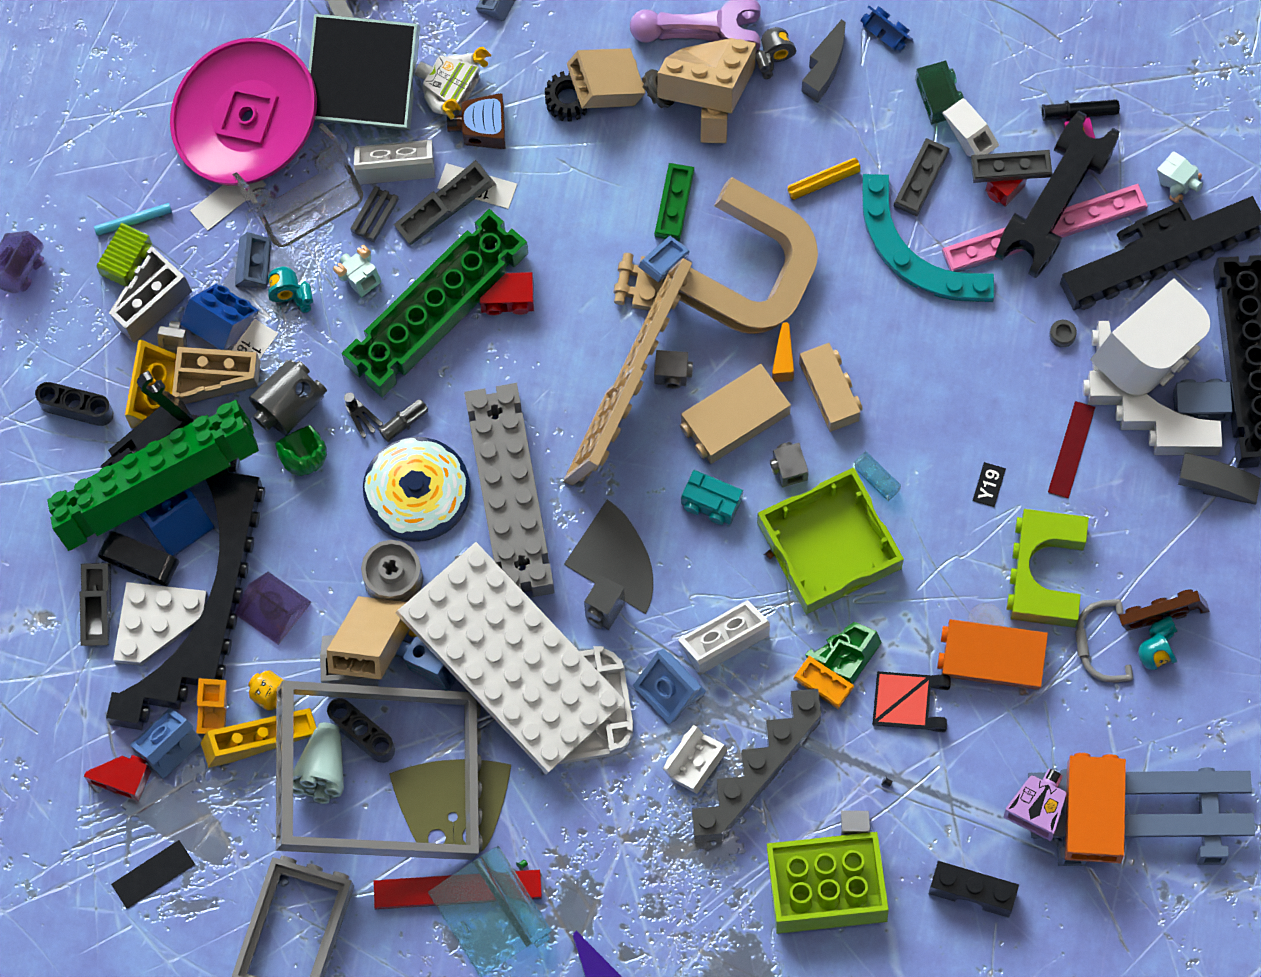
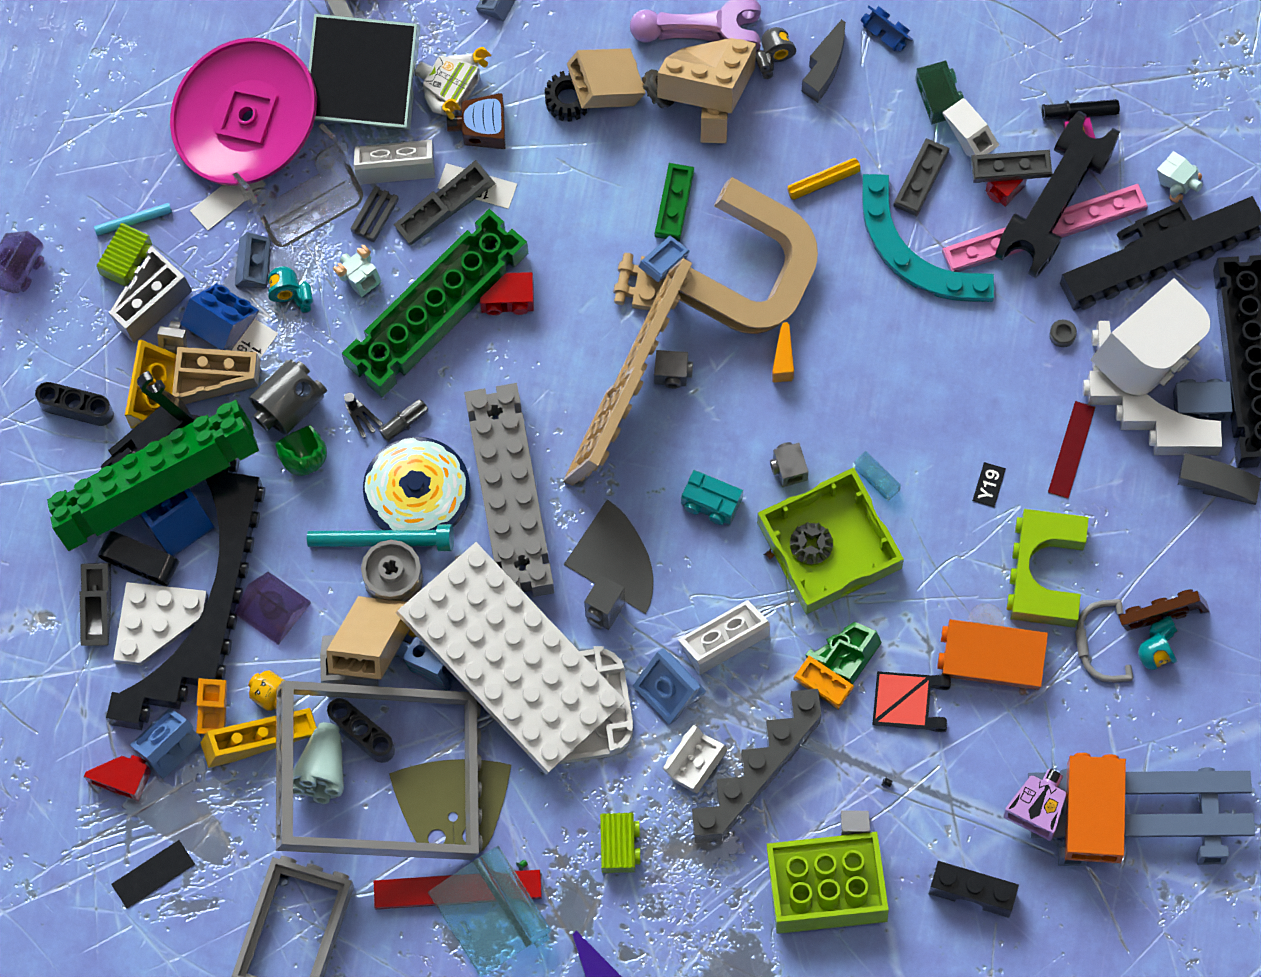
(441, 537): none -> teal piece
(618, 844): none -> lime brick
(734, 414): tan brick -> none
(810, 554): none -> dark grey gear
(830, 386): tan brick -> none

